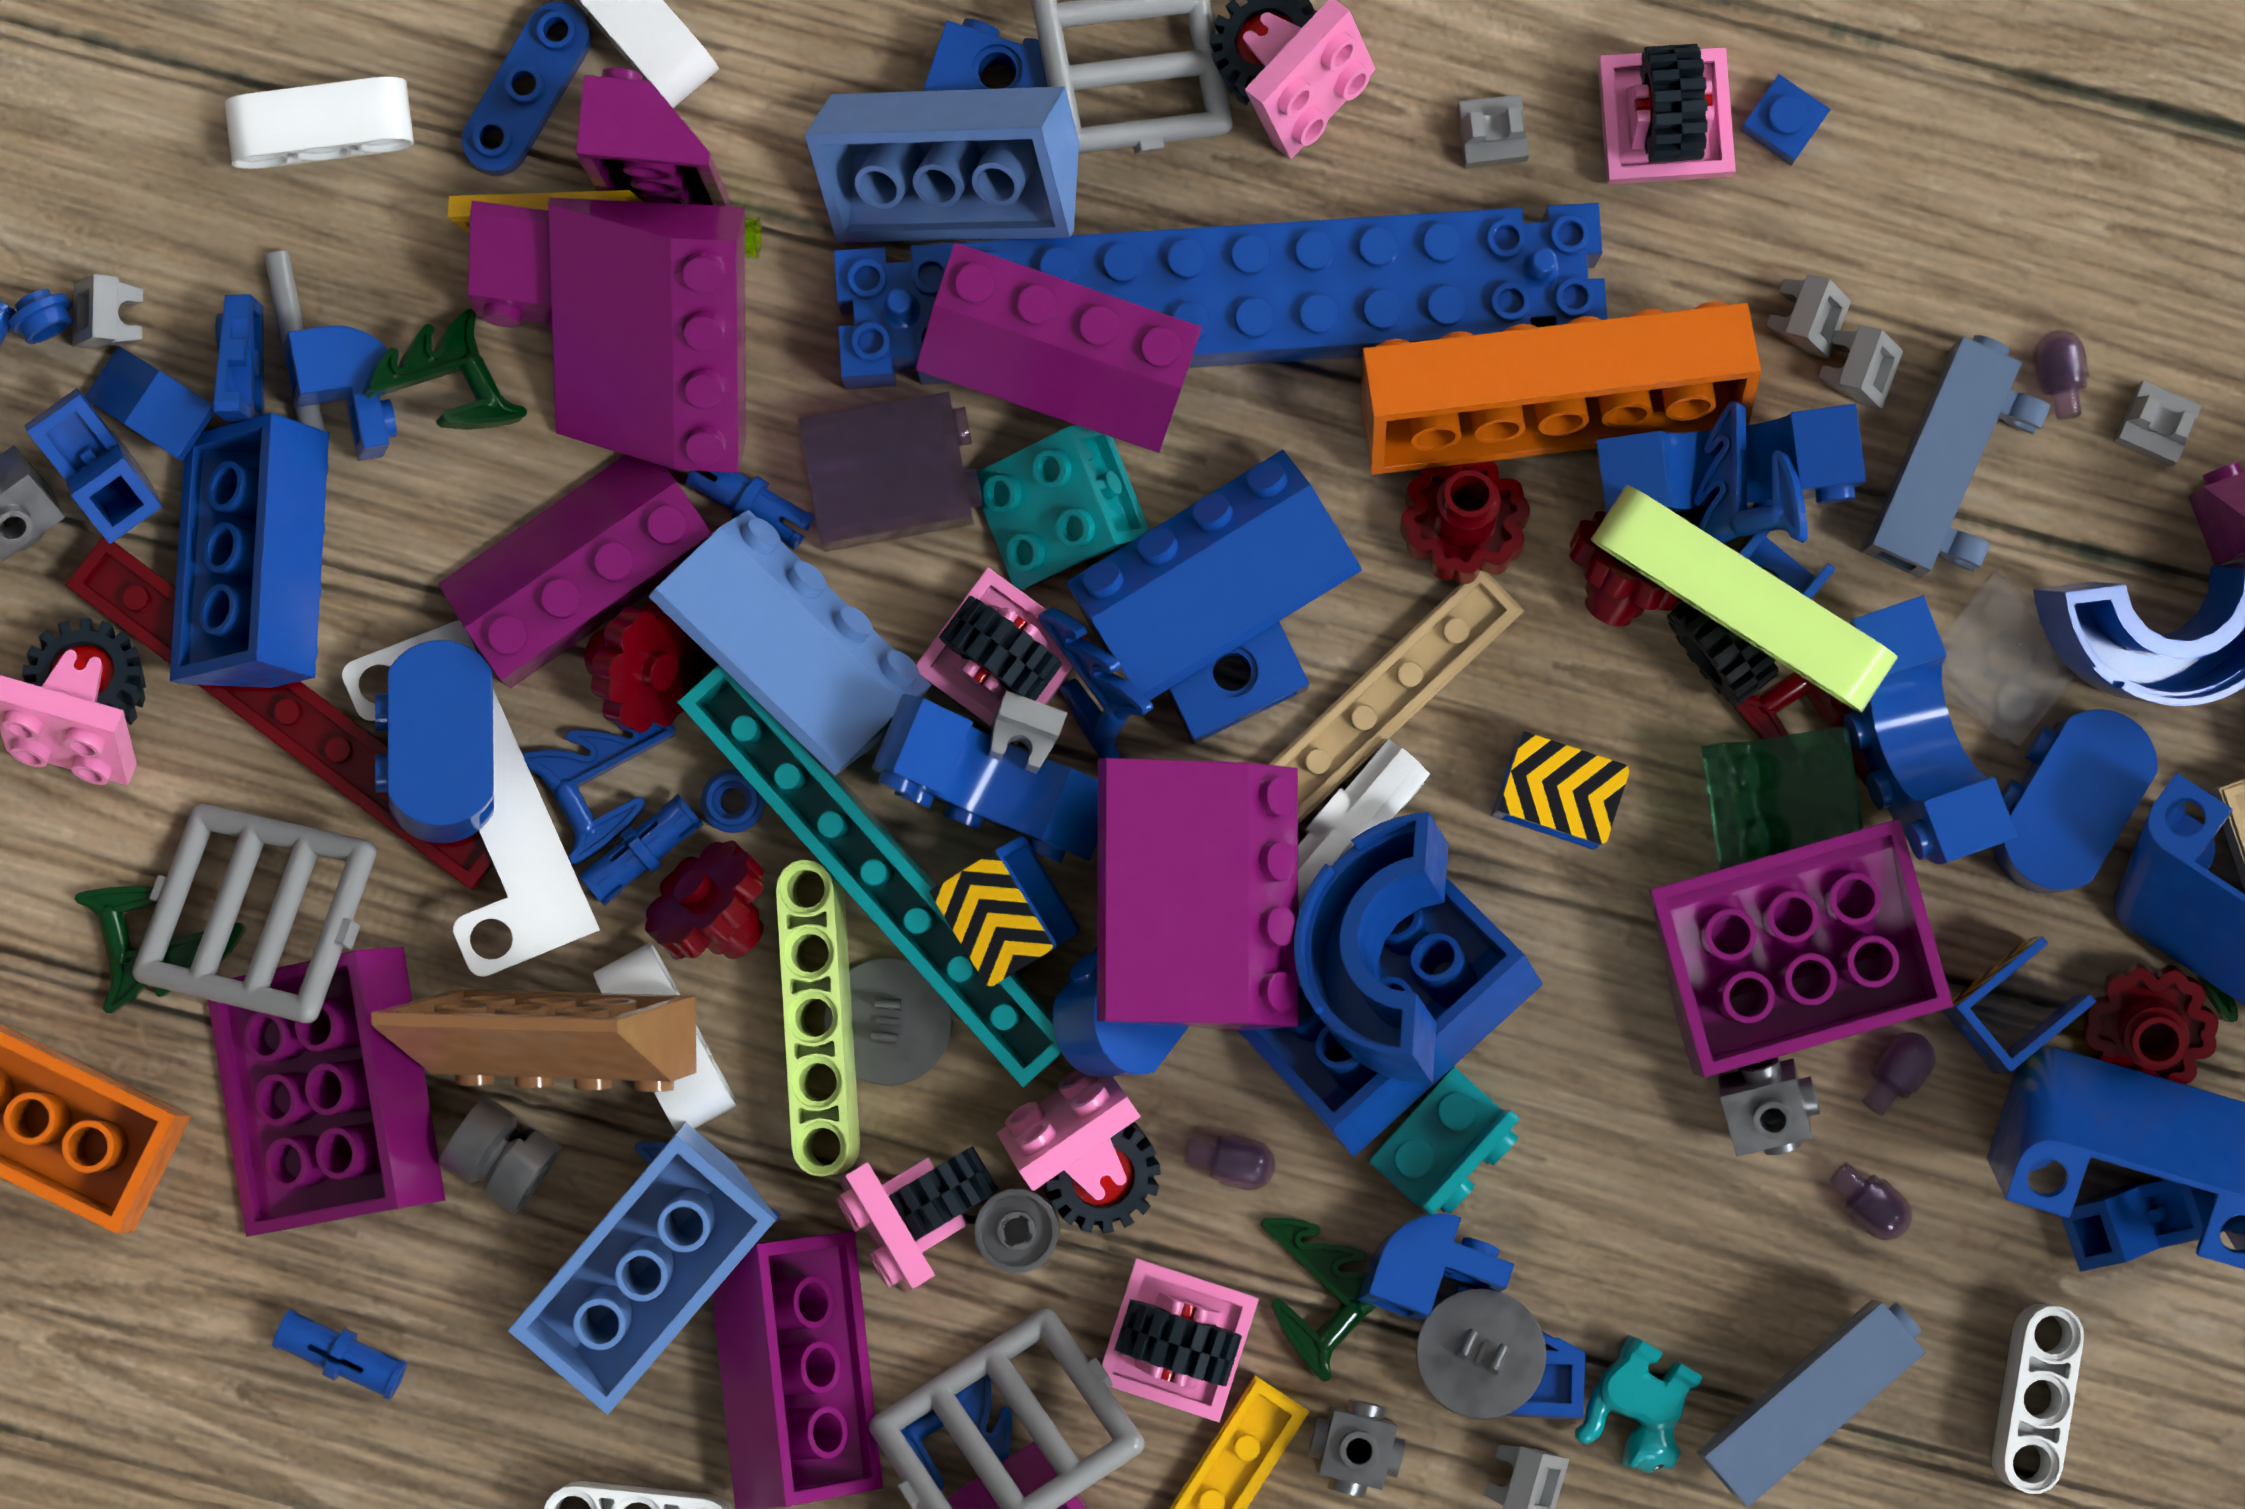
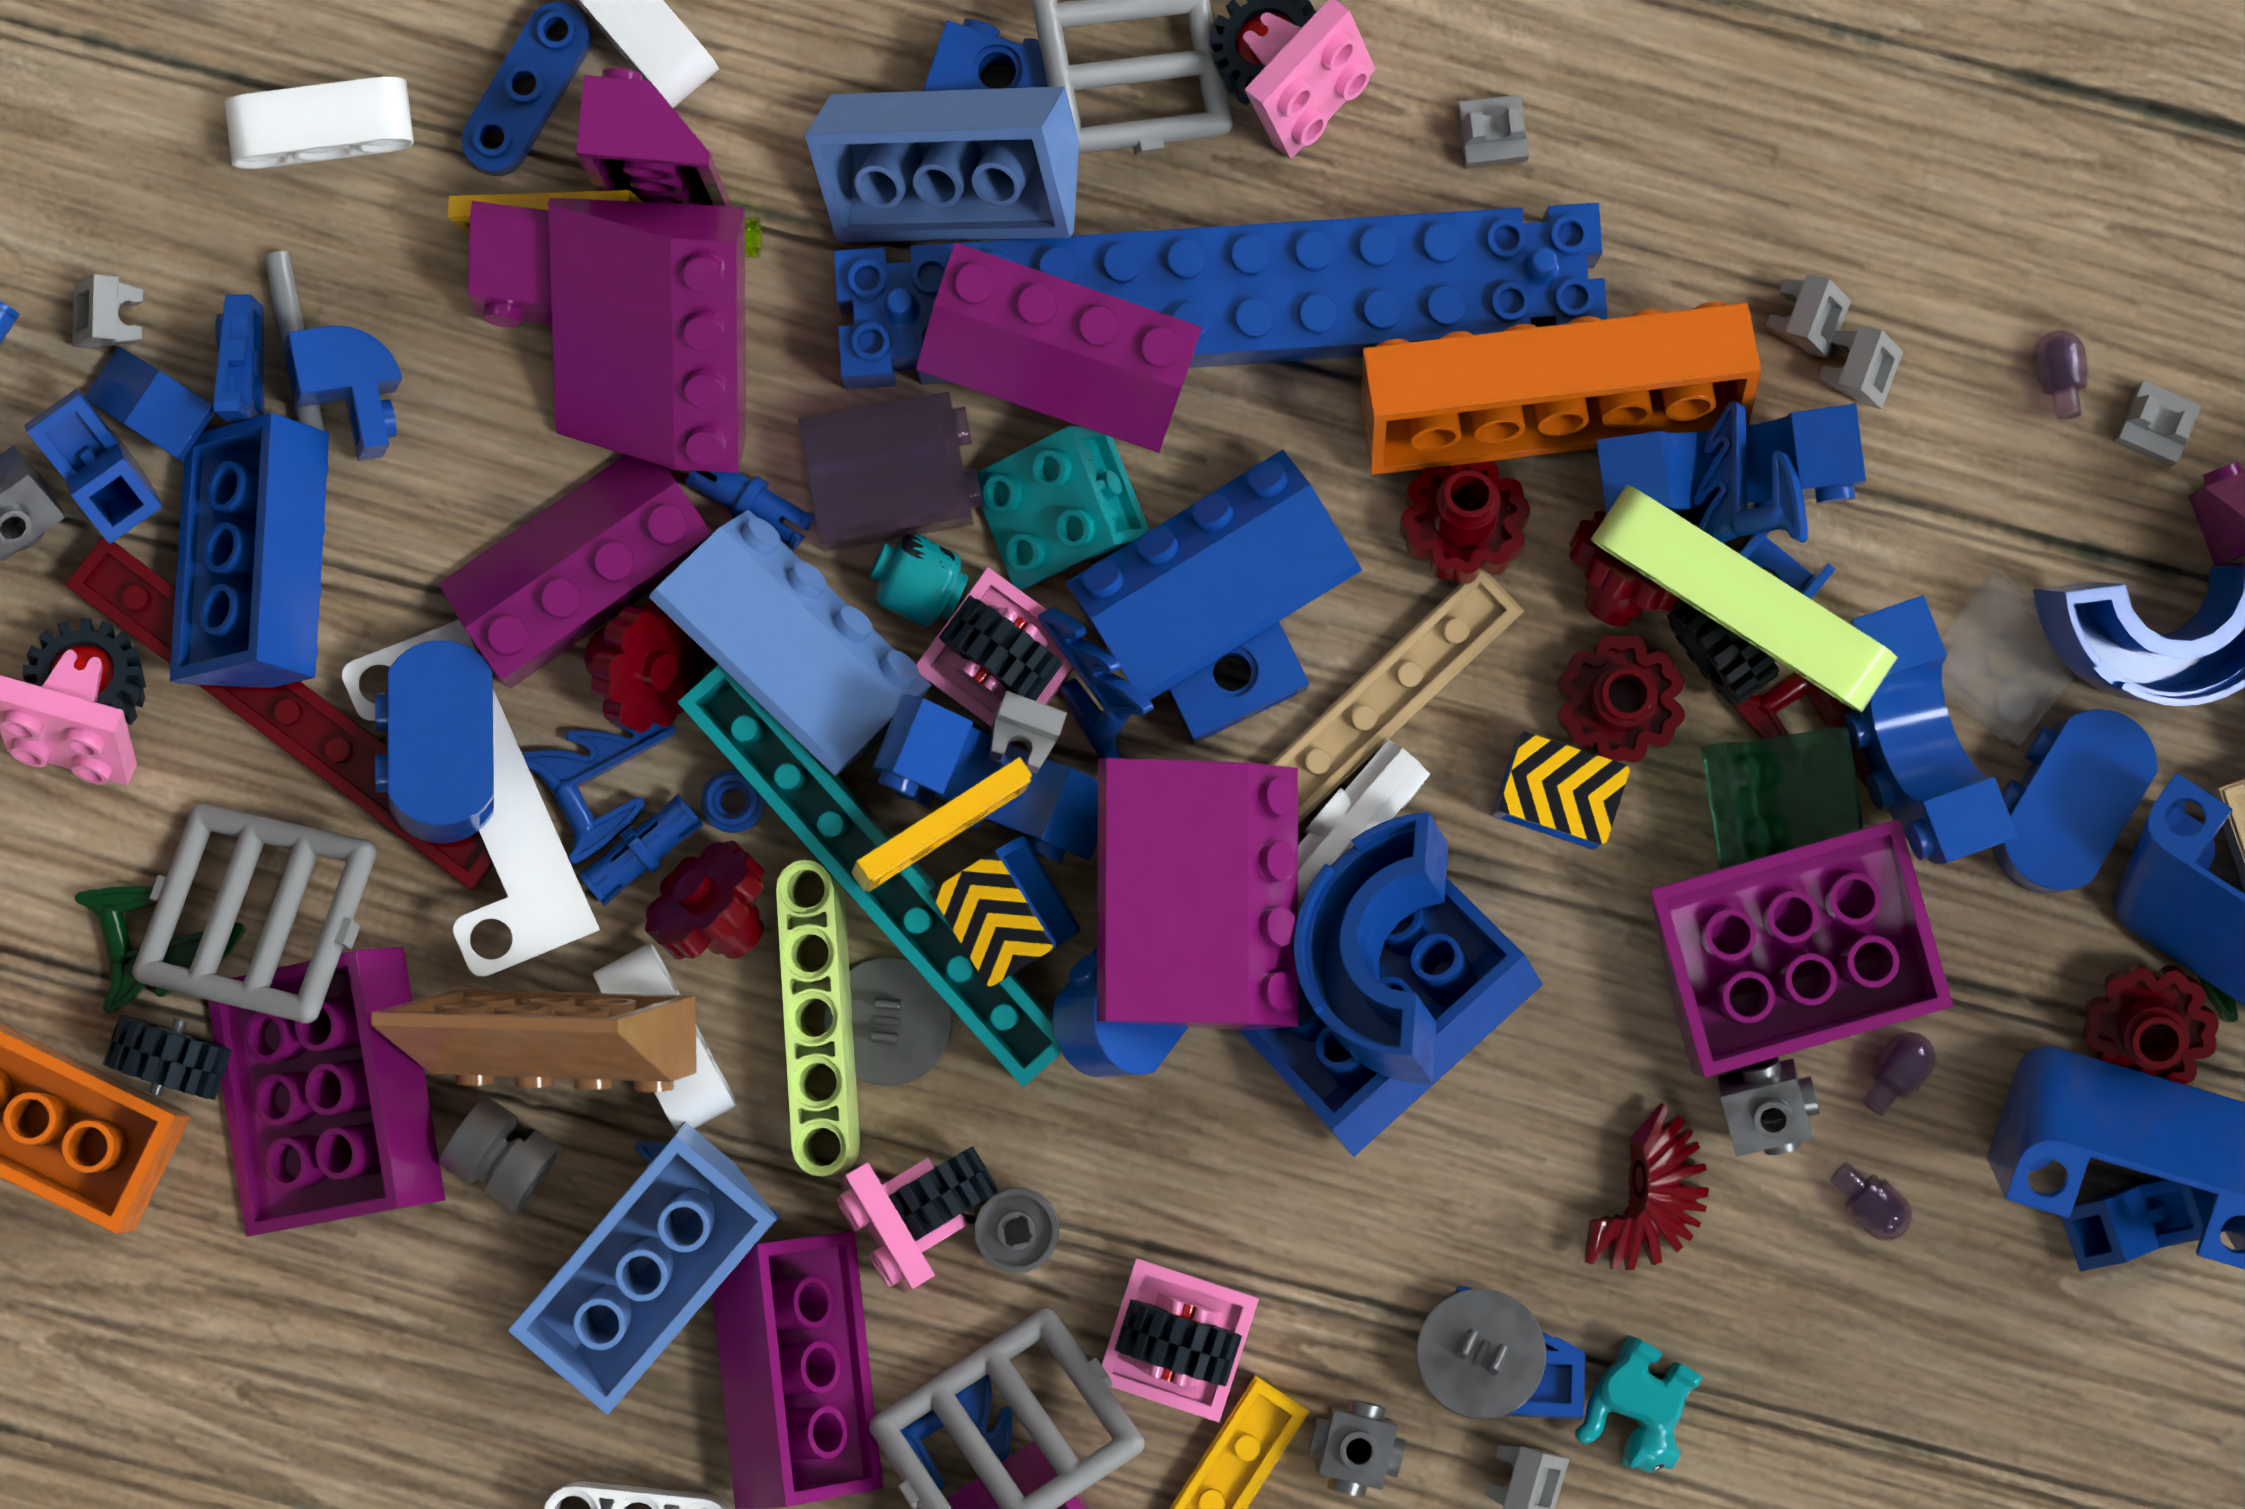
(41, 316): blue plate -> none
(167, 1057): none -> black wheel
(339, 1354): blue pin -> none
(453, 353): dark green piece -> none
(918, 579): none -> teal head
(942, 825): none -> yellow tile
(1084, 1152): bright pink plate -> none
(1234, 1160): clear purple cylinder -> none
(1322, 1263): dark green piece -> none
(1416, 1256): blue brick -> none
(1445, 1143): teal bracket -> none
(1620, 699): none -> dark red plant
(1655, 1196): none -> dark red hair
(1666, 115): plate -> none
(1785, 119): blue plate -> none
(1813, 1400): sand blue brick -> none
(1944, 456): sand blue brick -> none
(1982, 1040): blue piece -> none
(2051, 1428): white beam -> none

